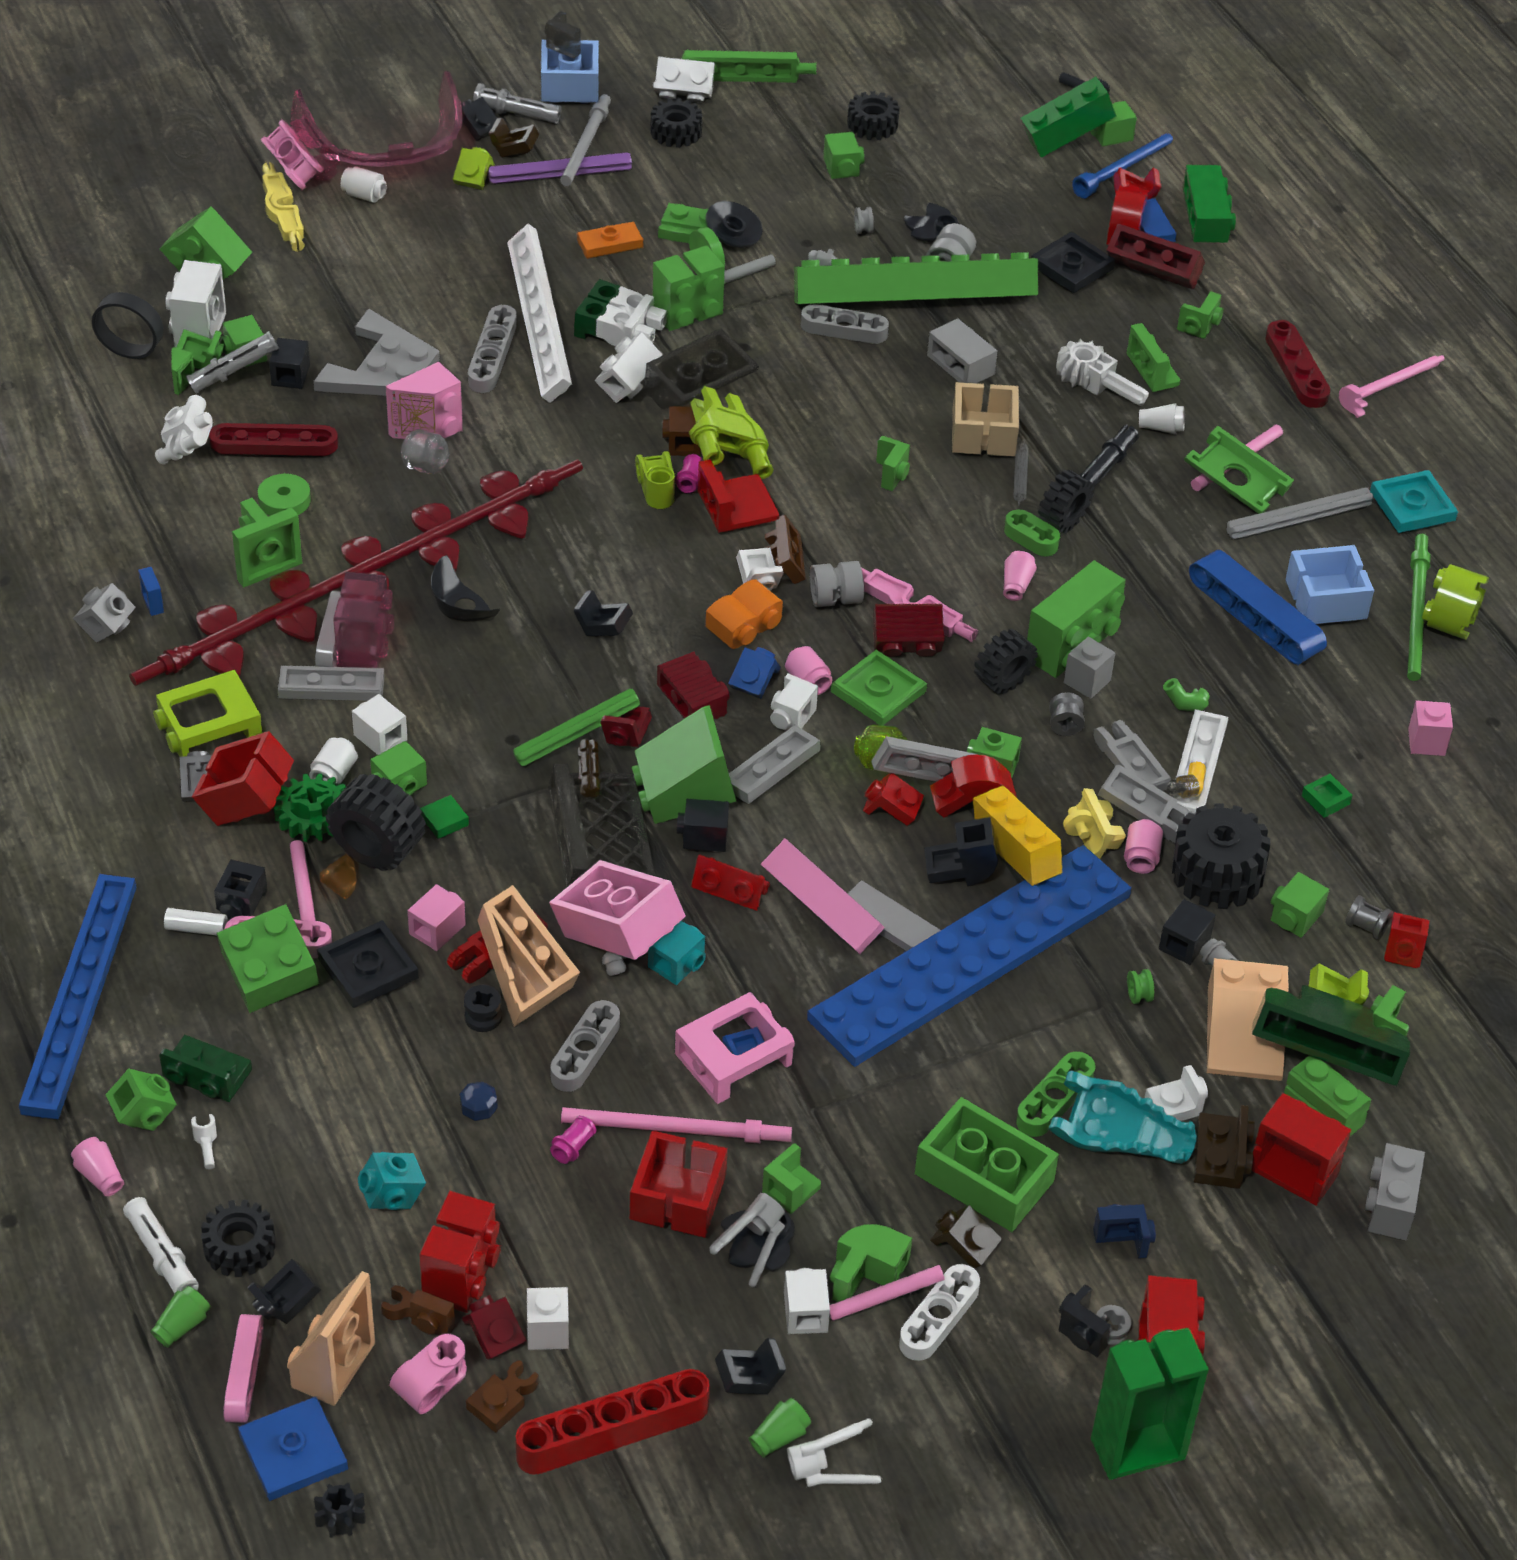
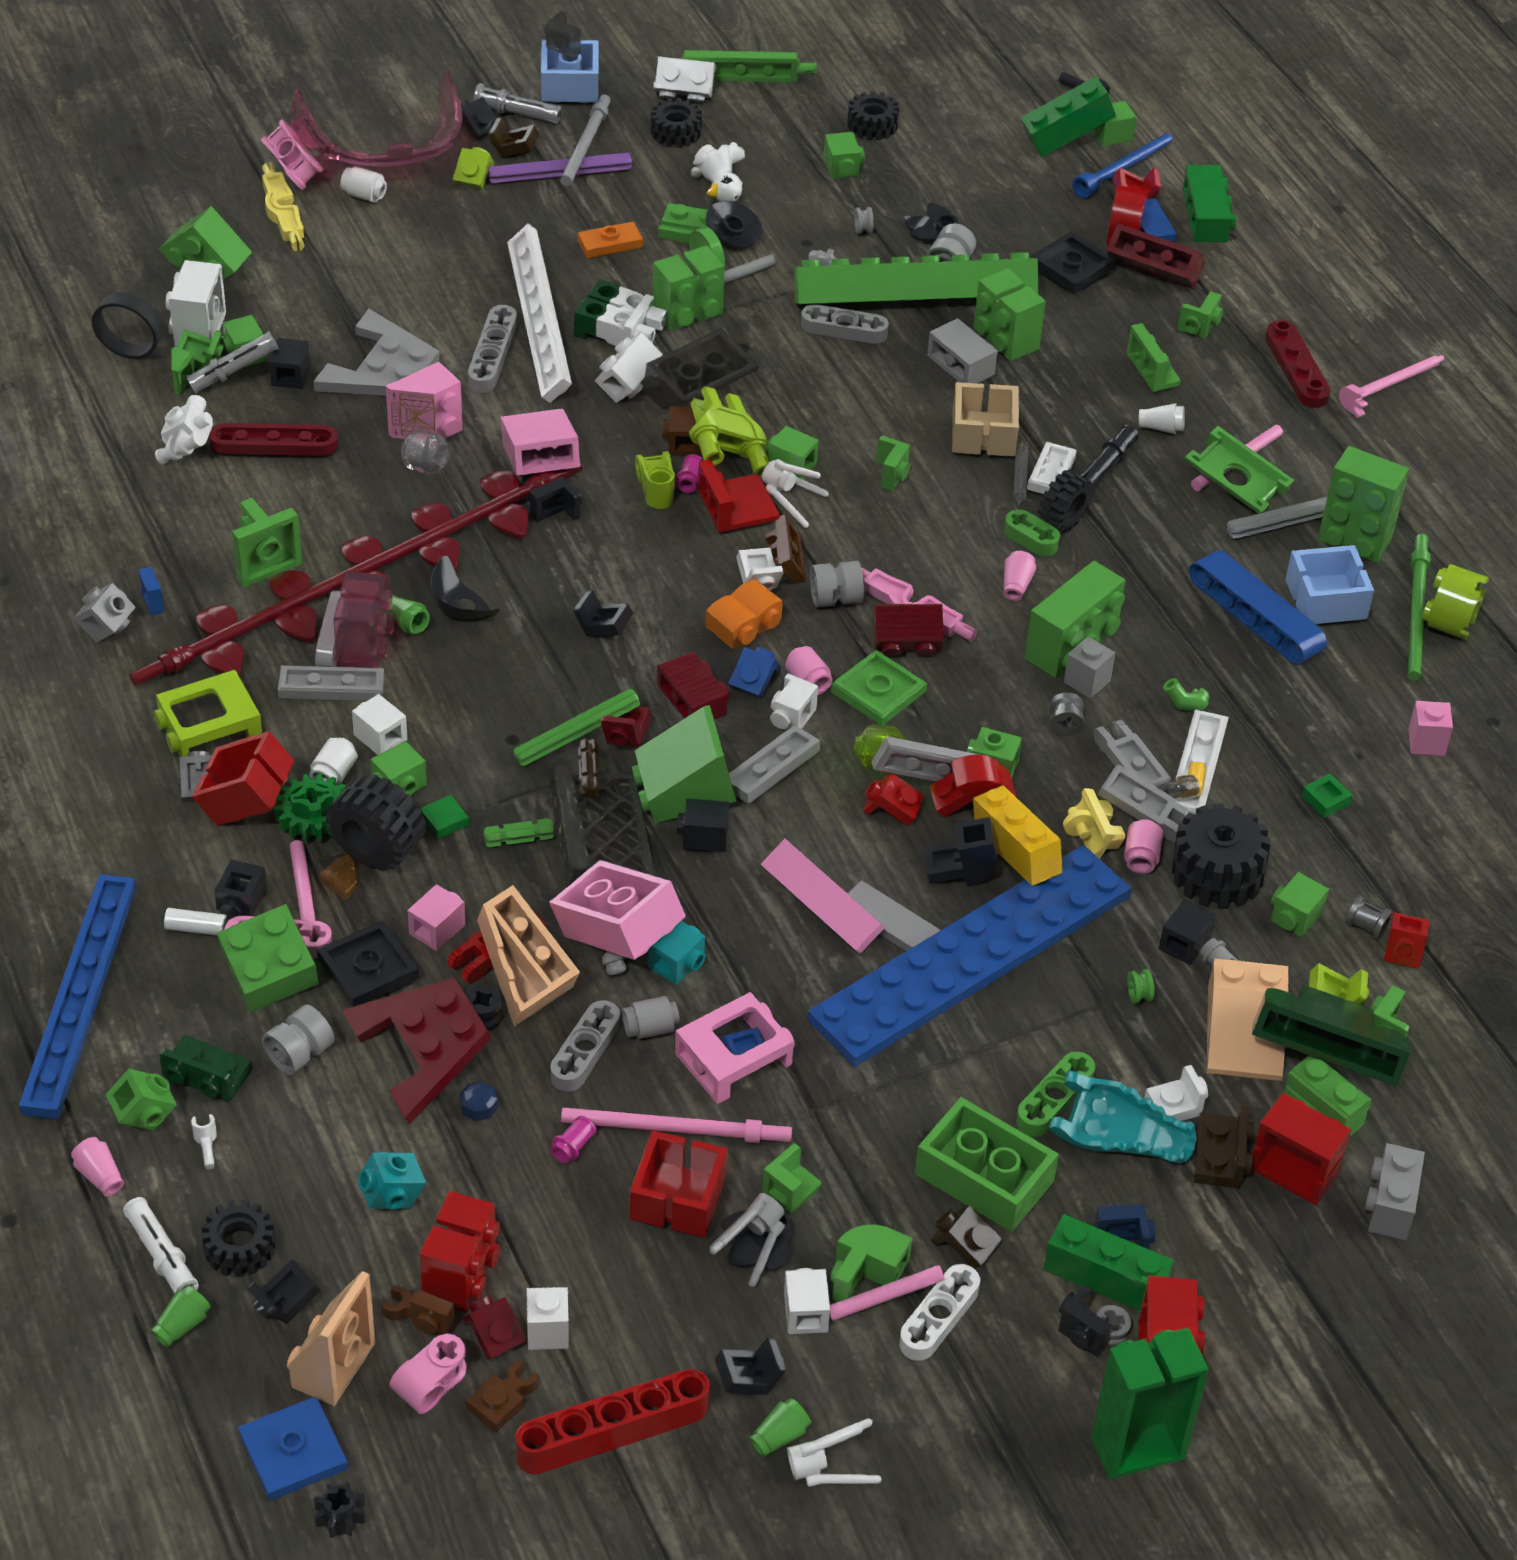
(243, 1368): bright pink beam -> none
(283, 492): bright green piece -> none
(294, 1042): none -> light grey wheel
(409, 615): none -> bright green cone
(438, 1031): none -> dark red wing
(518, 832): none -> bright green axle
(540, 441): none -> bright pink brick
(553, 499): none -> black bracket
(650, 1017): none -> light grey brick
(717, 168): none -> white animal
(729, 882): red hinge -> none
(780, 477): none -> white plant
(793, 449): none -> bright green brick
(1005, 661): black tyre -> none
(1007, 319): none -> bright green piece
(1050, 463): none -> white plate
(1095, 371): white gear -> none
(1103, 1261): none -> green brick
(1363, 503): none -> bright green brick
(1413, 501): teal plate -> none

